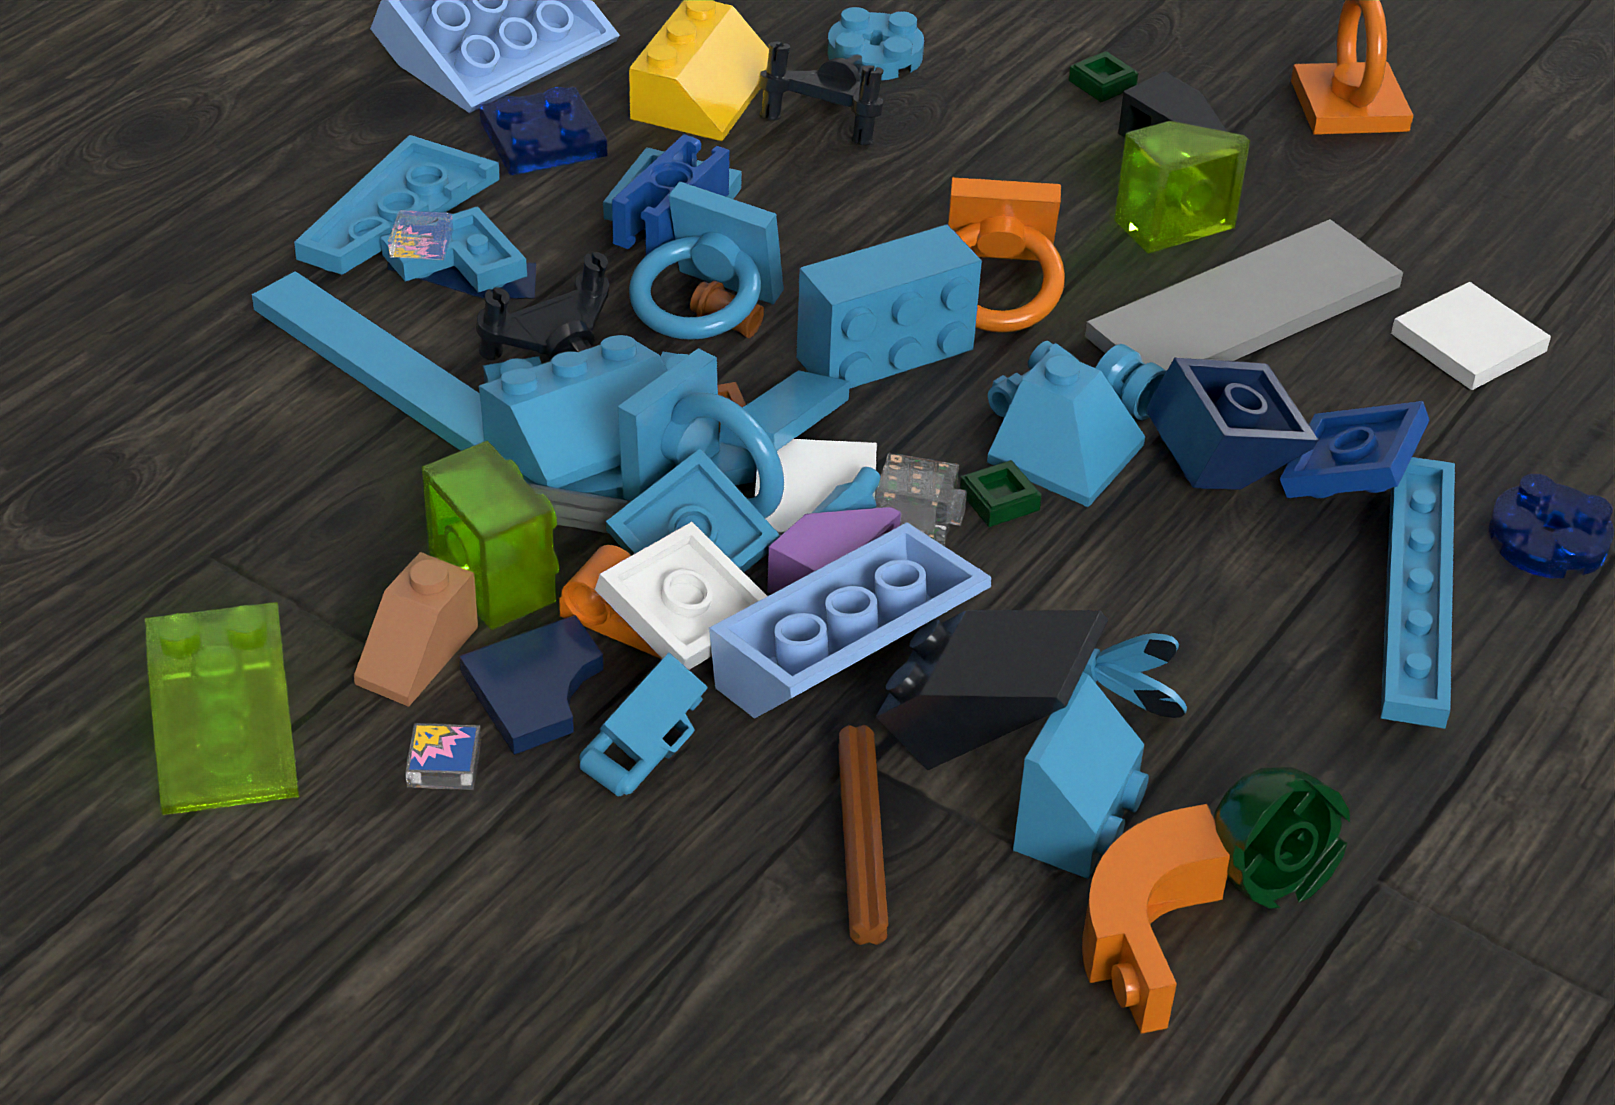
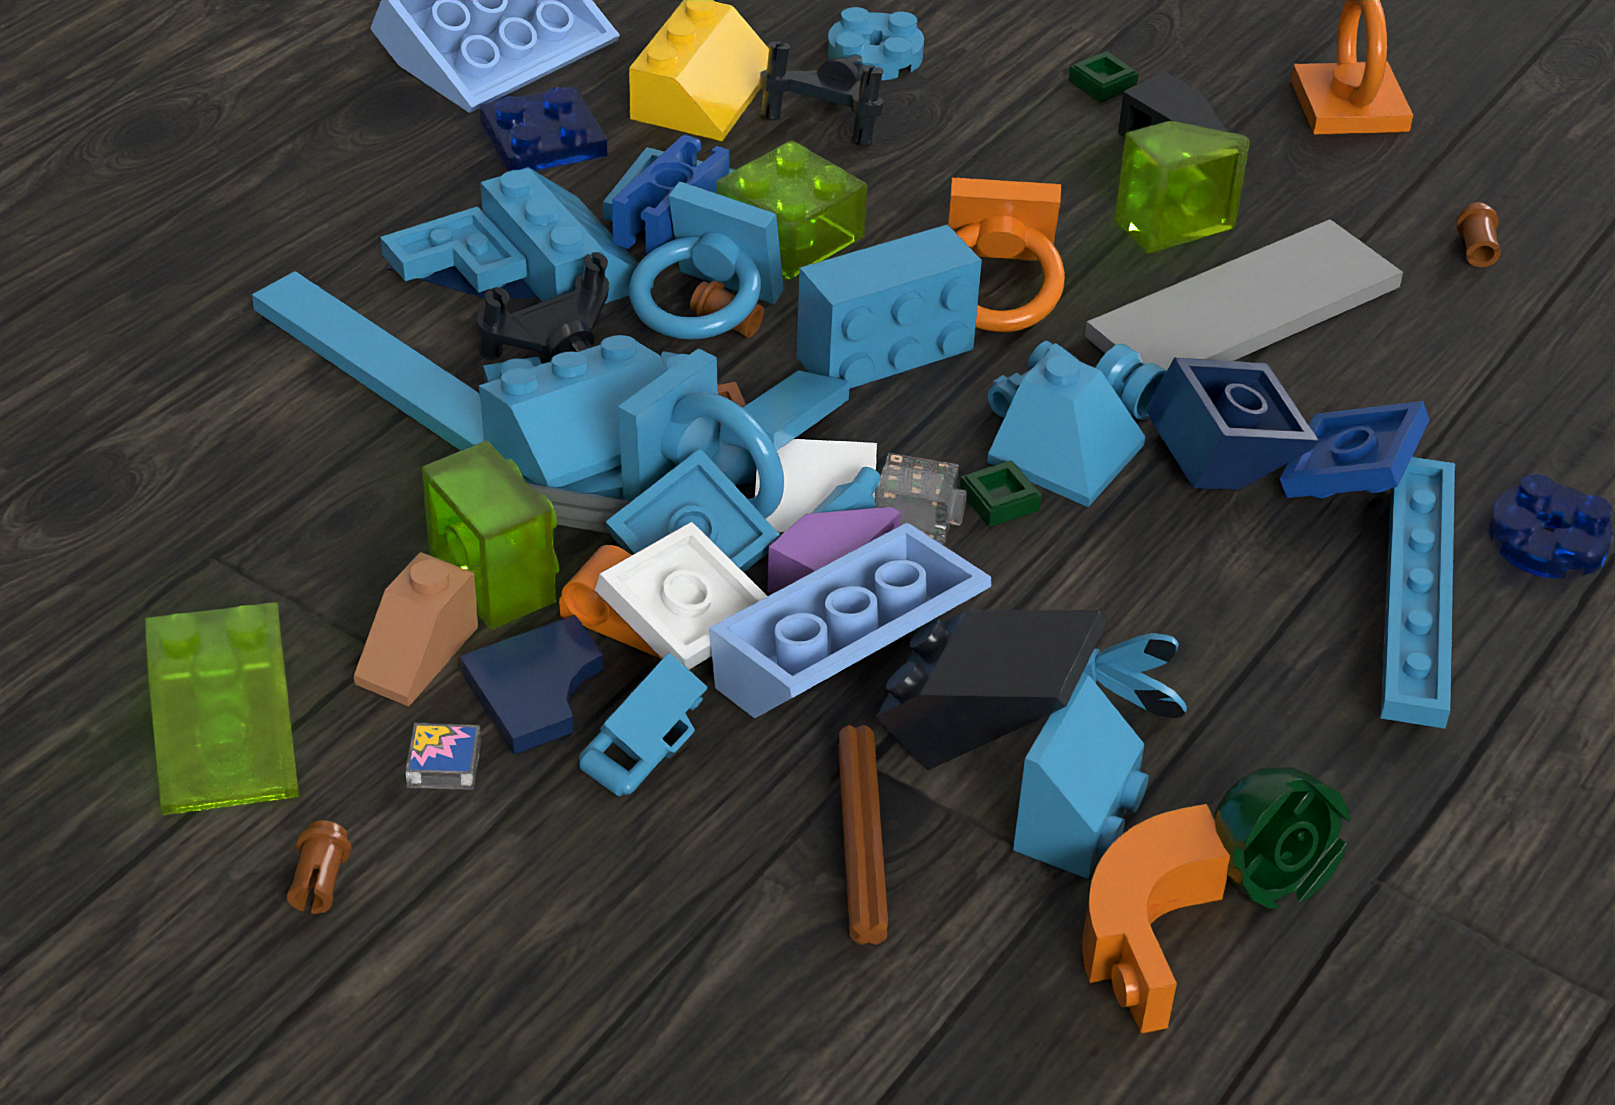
(321, 853): none -> dark orange pin
(410, 178): dark azure wing -> none
(420, 235): clear tile -> none
(553, 233): none -> dark azure slope
(813, 200): none -> clear neon green brick
(1470, 335): white tile -> none
(1478, 227): none -> dark orange pin

